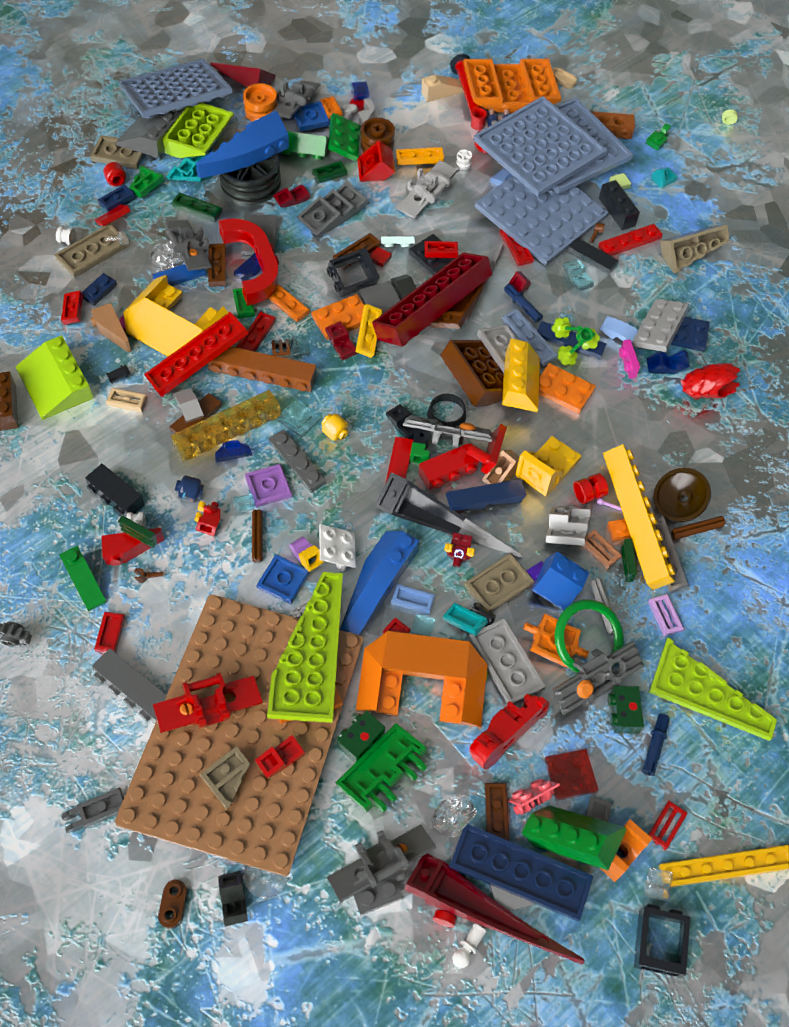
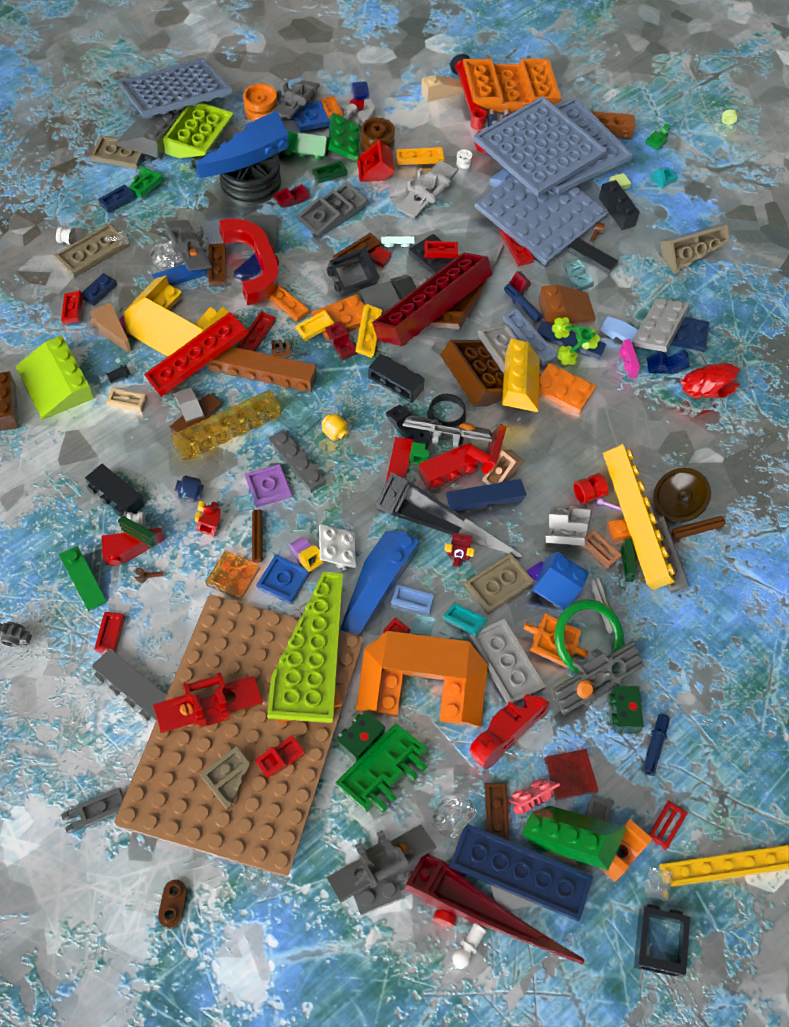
(112, 215): red tile -> none
(114, 174): red head -> none
(187, 170): teal slope -> none
(196, 207): dark green tile -> none
(232, 450): clear blue tile -> none
(232, 575): none -> clear orange plate
(232, 898): pearl dark grey slope -> none
(242, 309): green tile -> none
(245, 75): dark red wedge -> none
(314, 325): none -> yellow tile
(396, 378): none -> black brick
(482, 611): black pin -> none
(547, 466): yellow bracket -> none
(562, 301): none -> dark orange slope
(564, 78): tan tile -> none
(630, 240): red plate -> none
(670, 630): lavender tile -> none
(702, 690): lime wing -> none

